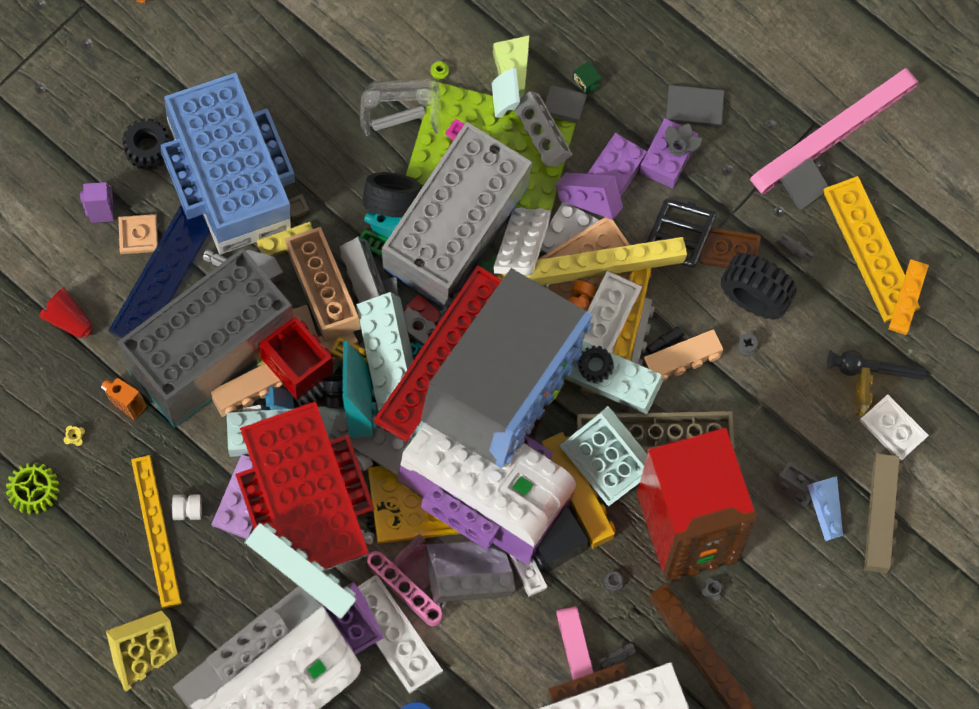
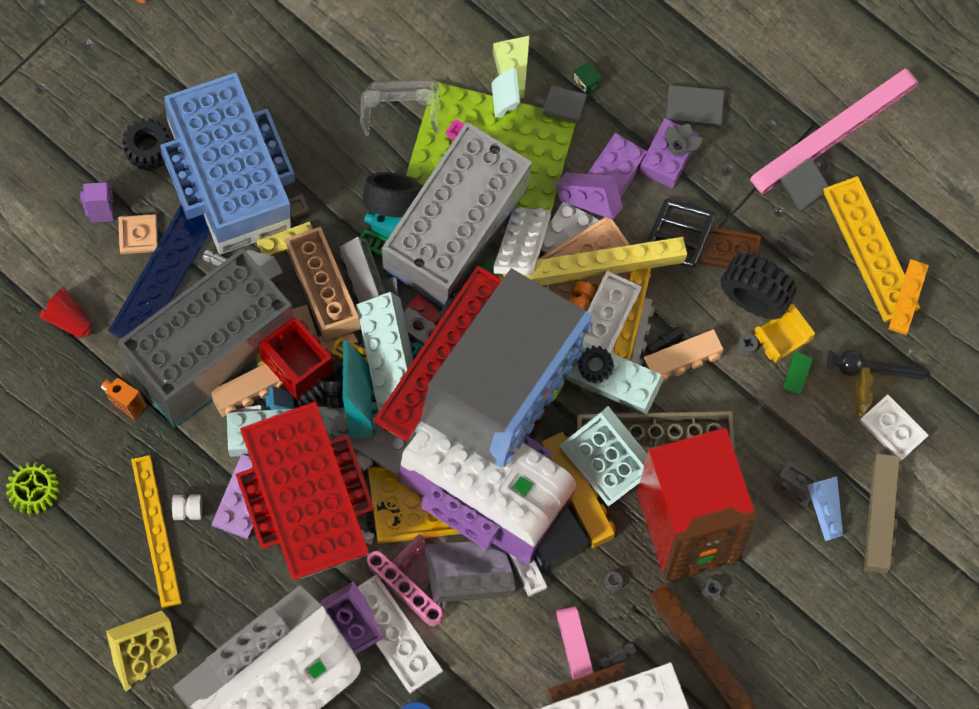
(70, 431): light yellow plate -> none
(300, 570): light aqua brick -> none
(398, 118): light grey axle -> none
(439, 75): lime plate -> none
(559, 149): light grey brick -> none
(784, 335): none -> yellow panel
(797, 372): none -> green slope

